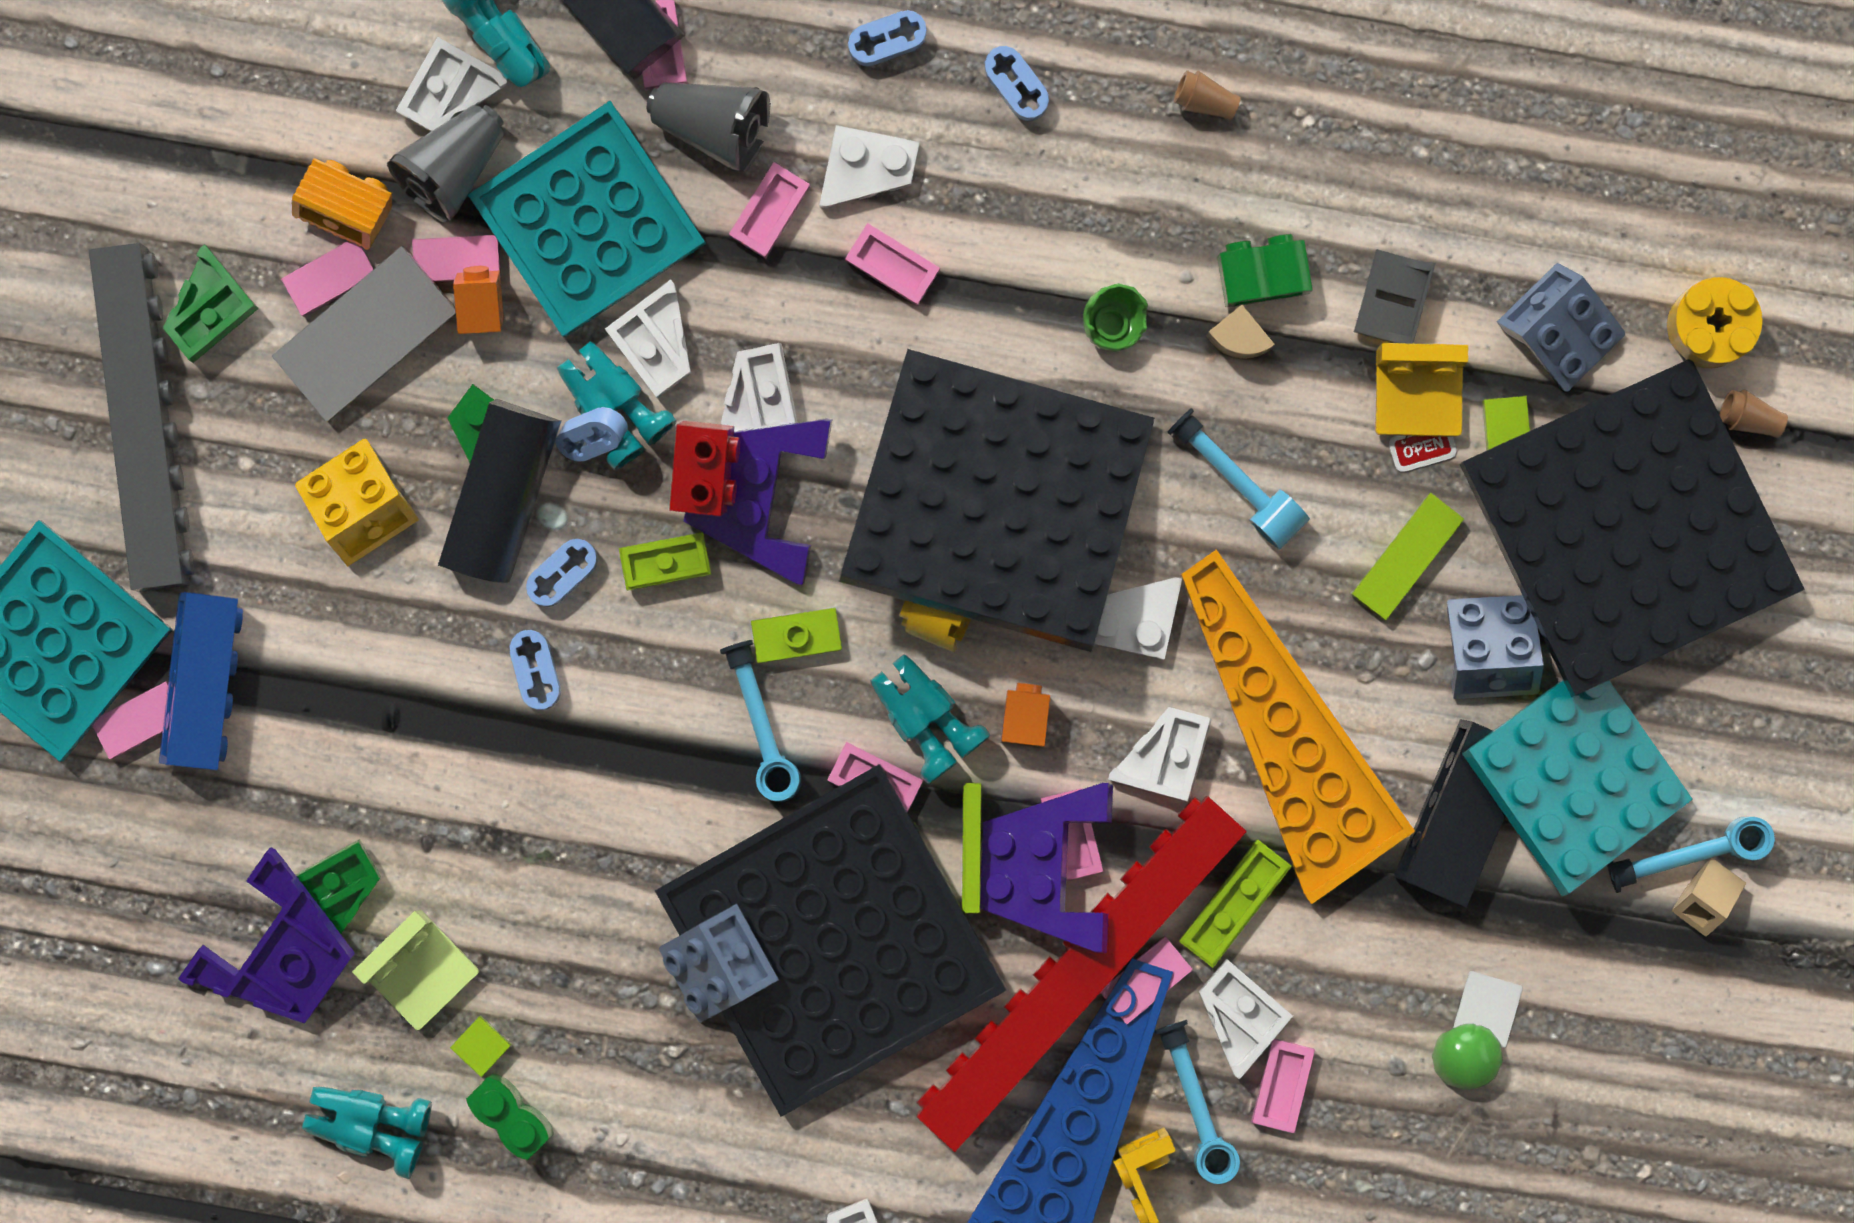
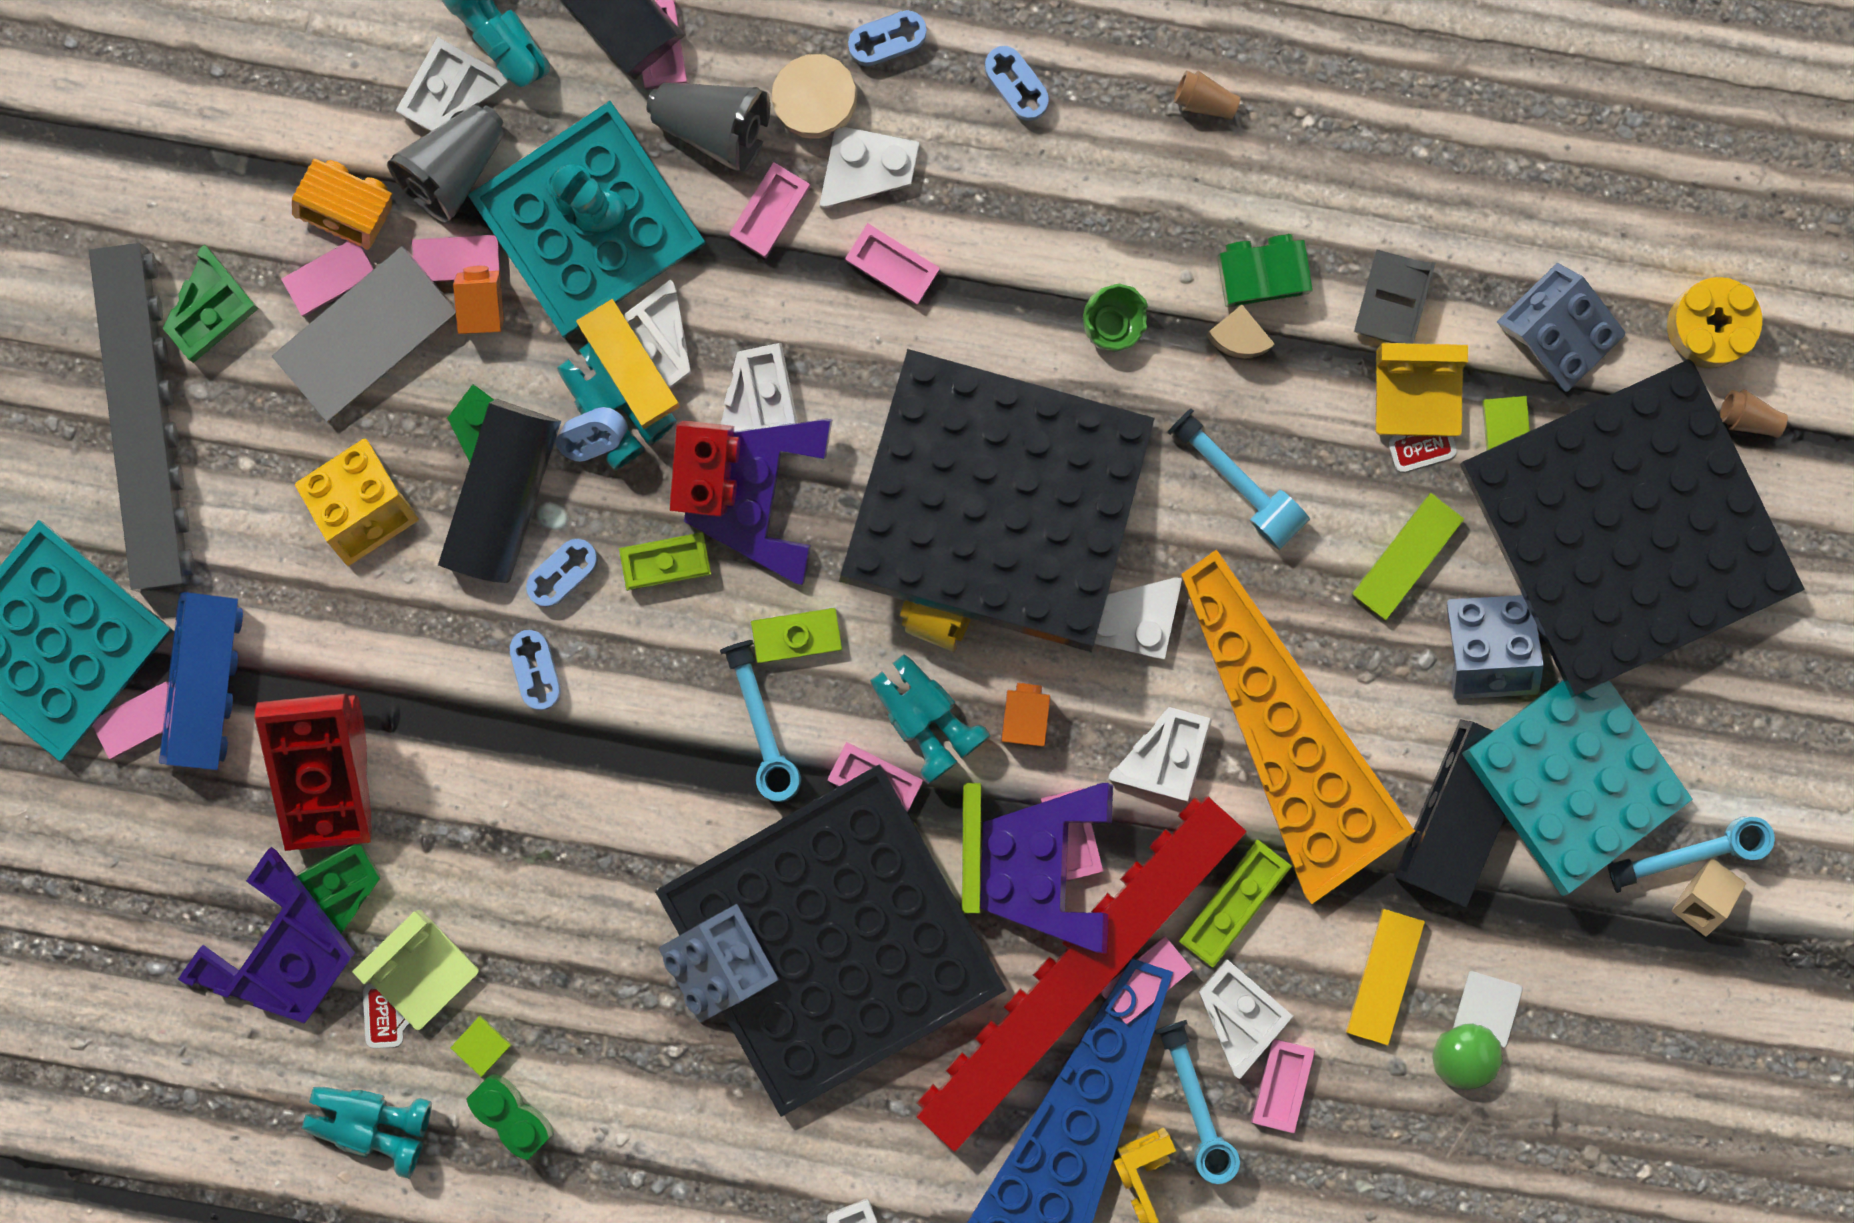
(317, 769): none -> red brick
(382, 1021): none -> sticker
(578, 193): none -> teal piece
(628, 364): none -> yellow tile
(814, 96): none -> tan tile
(1385, 976): none -> yellow tile

